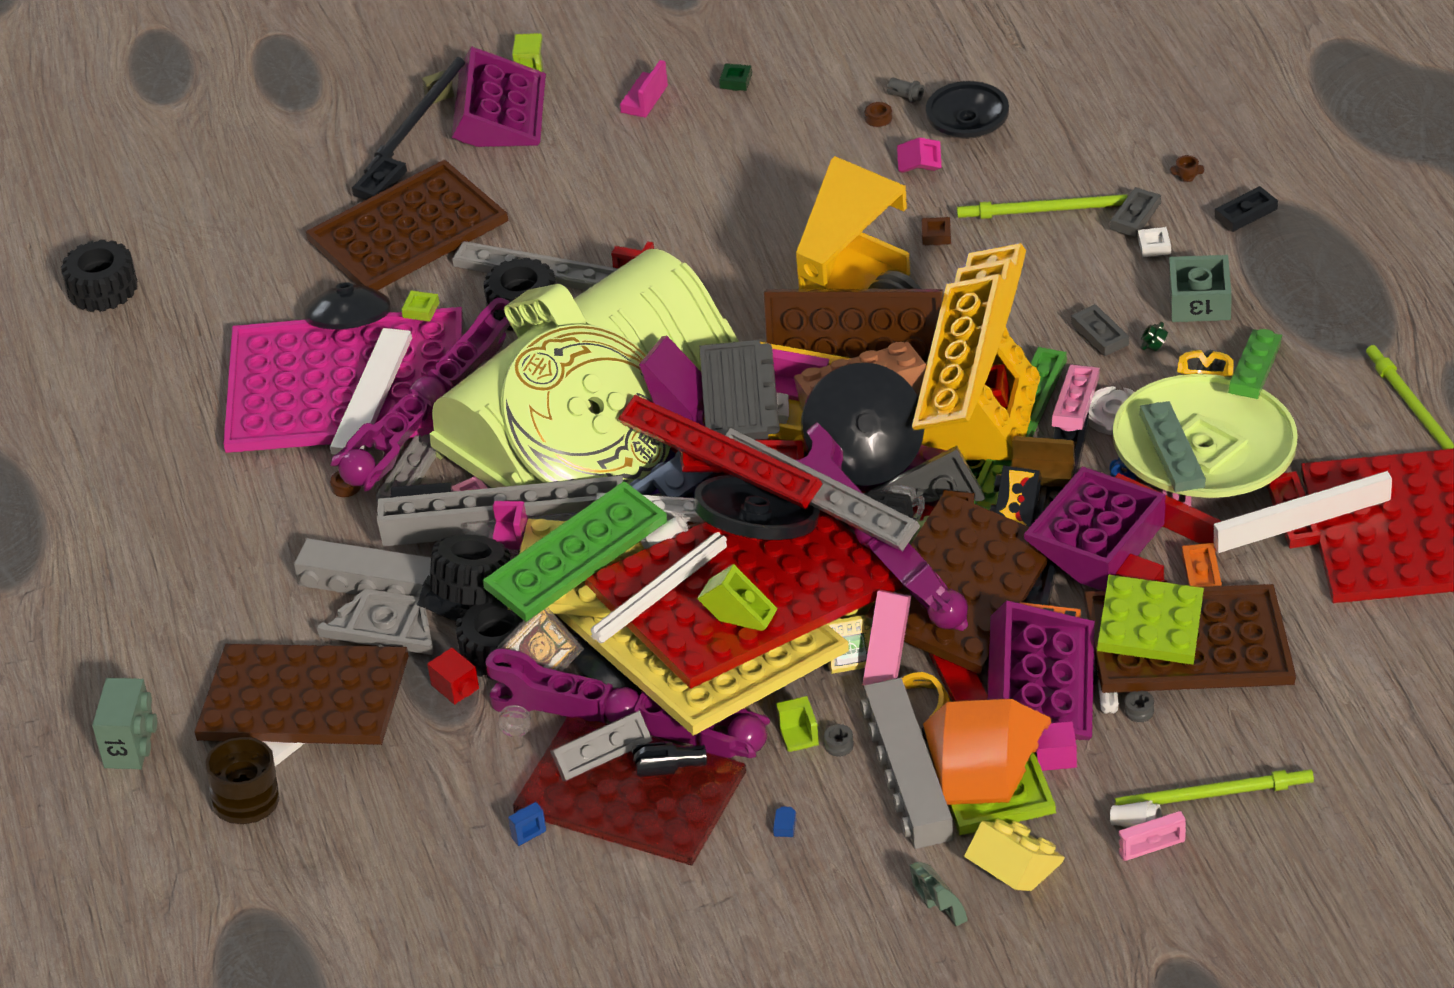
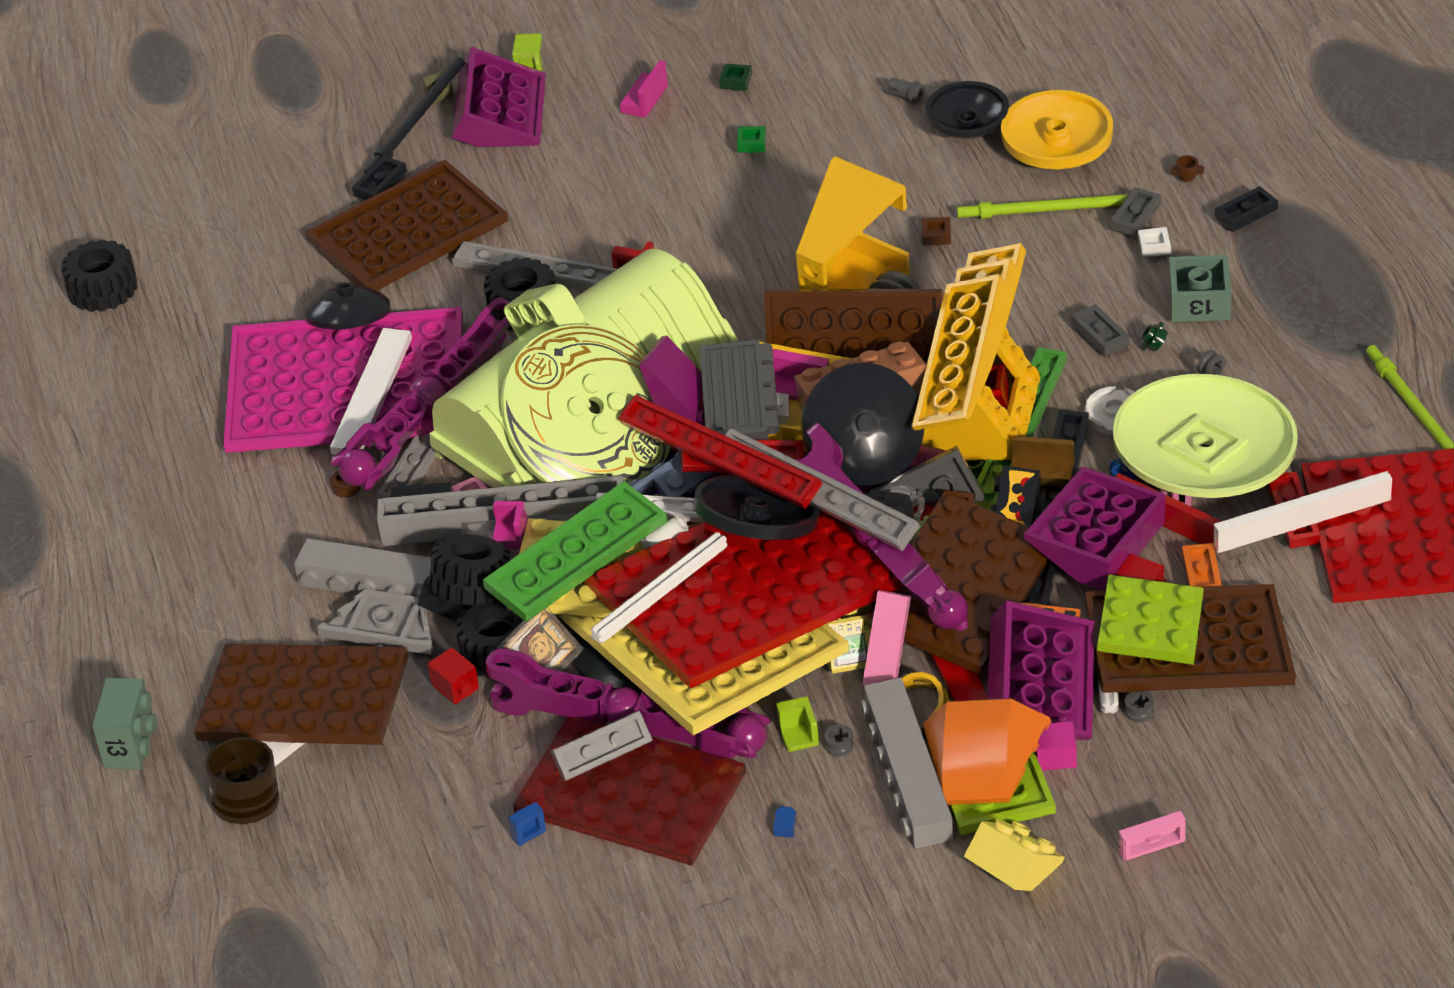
(420, 305): lime plate -> none
(514, 721): clear tile -> none
(666, 758): black arm -> none
(737, 600): lime slope -> none
(751, 139): none -> green plate
(878, 114): reddish brown tile -> none
(919, 154): dark pink panel -> none
(935, 892): sand green slope -> none
(1057, 129): none -> yellow dish
(1075, 397): bright pink plate -> none
(1134, 814): white cone -> none
(1172, 446): sand green plate -> none
(1206, 361): yellow helmet -> none
(1255, 363): bright green plate -> none
(1277, 780): lime bar -> none

